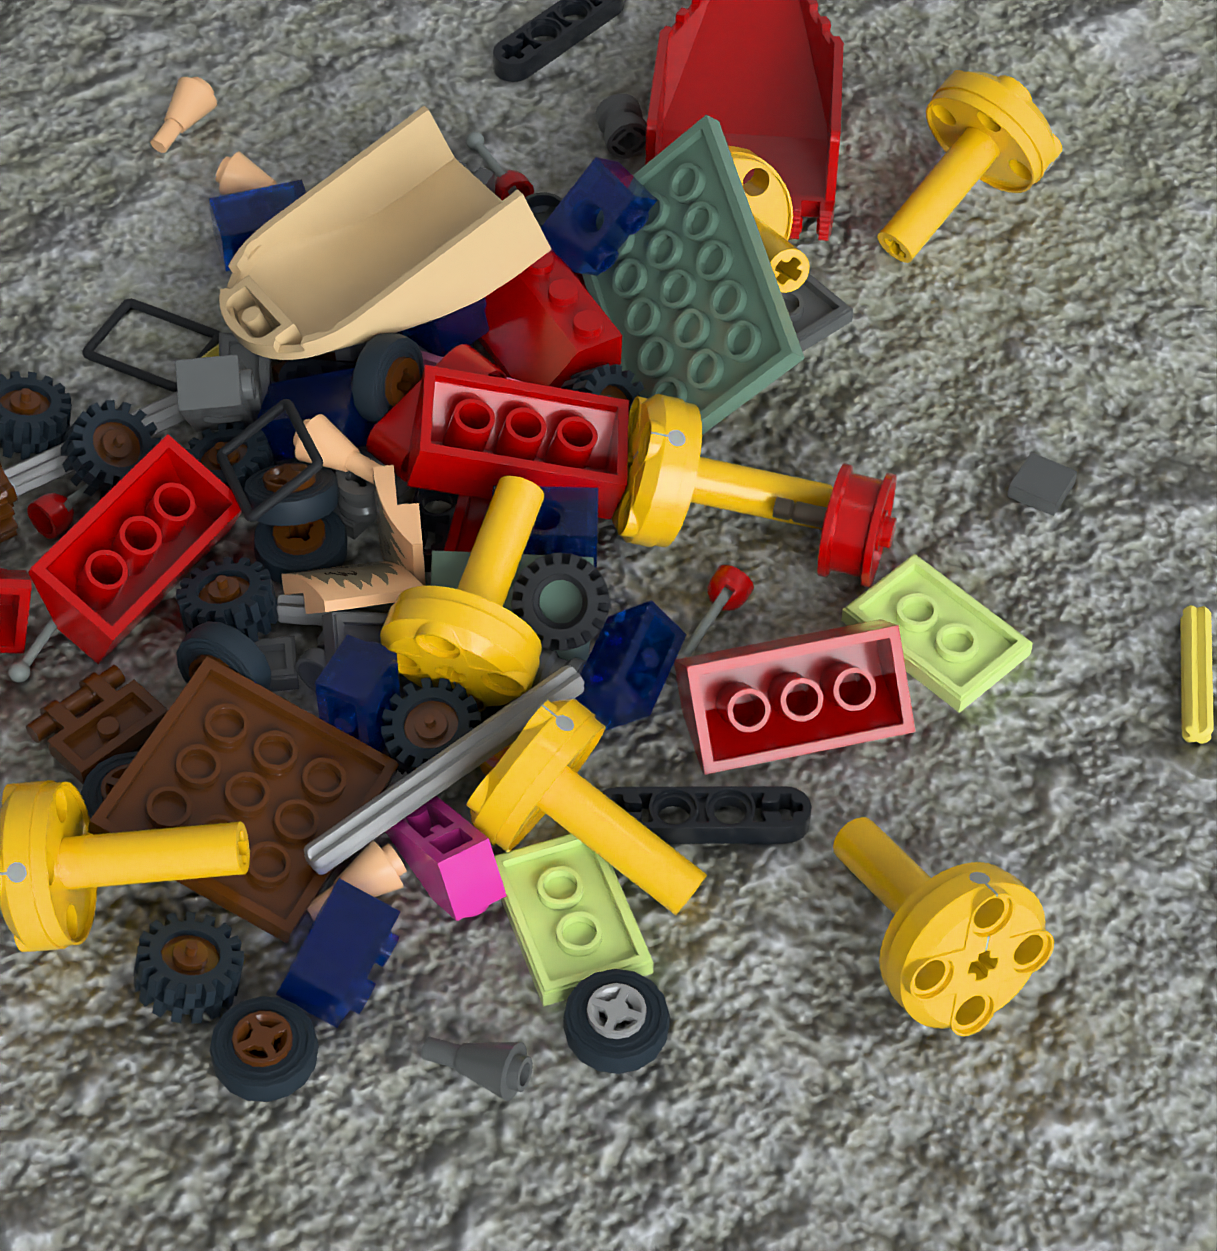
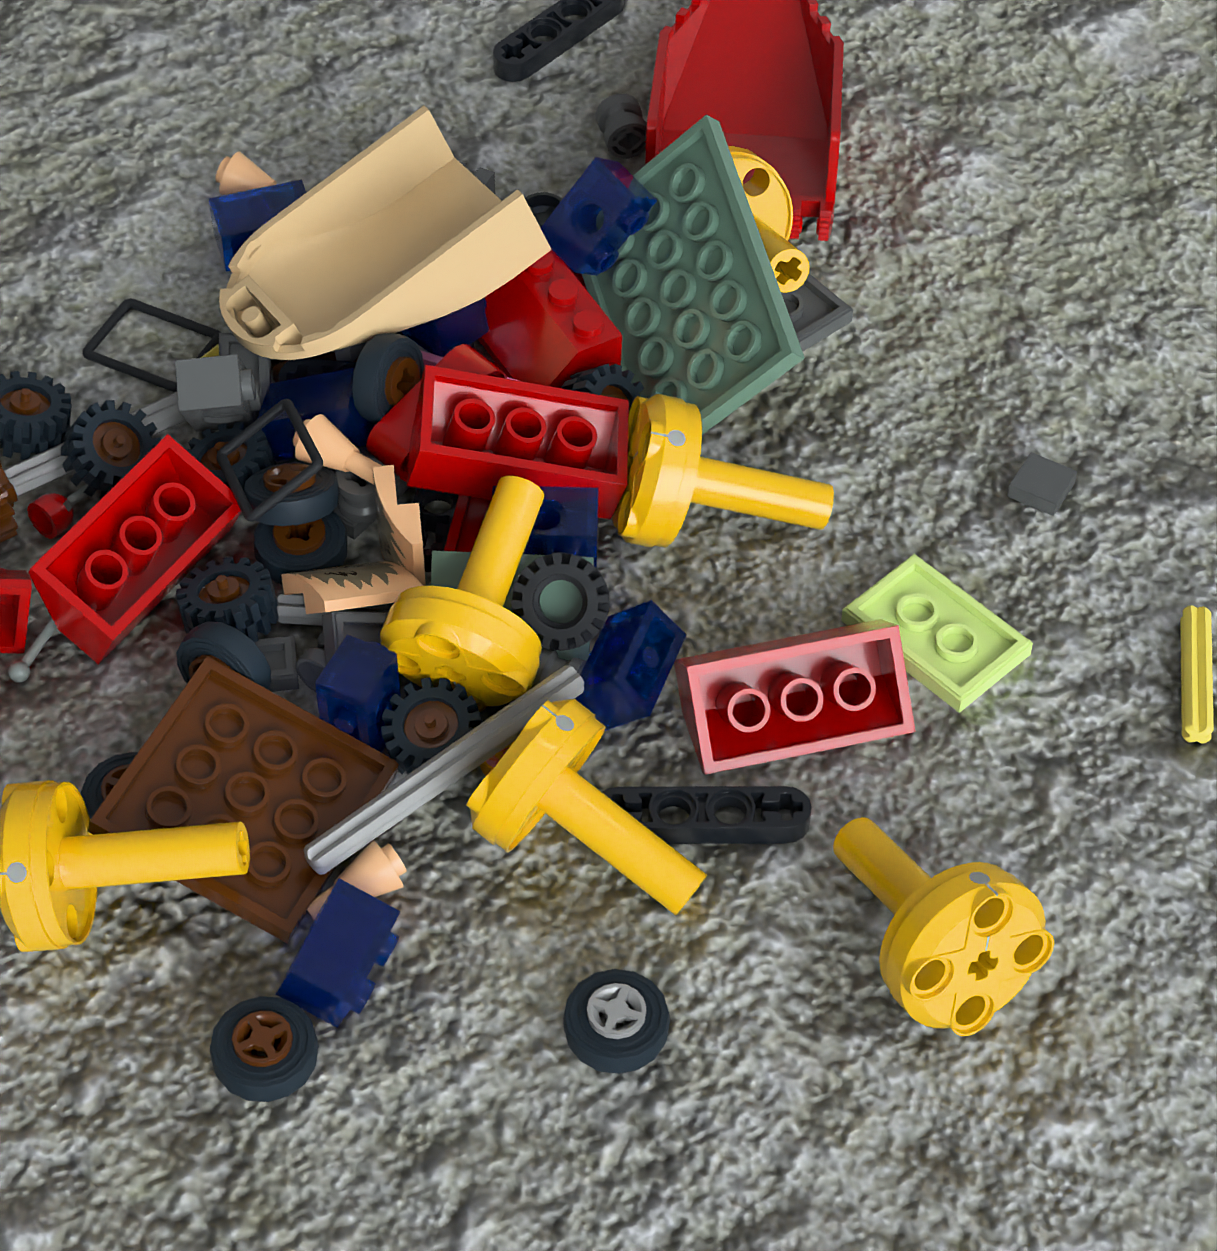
(113, 727): reddish brown plate -> none
(188, 967): black wheel -> none
(190, 103): light nougat cone -> none
(449, 859): dark pink slope -> none
(493, 1065): dark grey cone -> none
(505, 182): hinge -> none
(569, 915): yellowish green tile -> none
(727, 592): red hinge -> none
(853, 525): red wheel -> none
(987, 135): yellow piece -> none

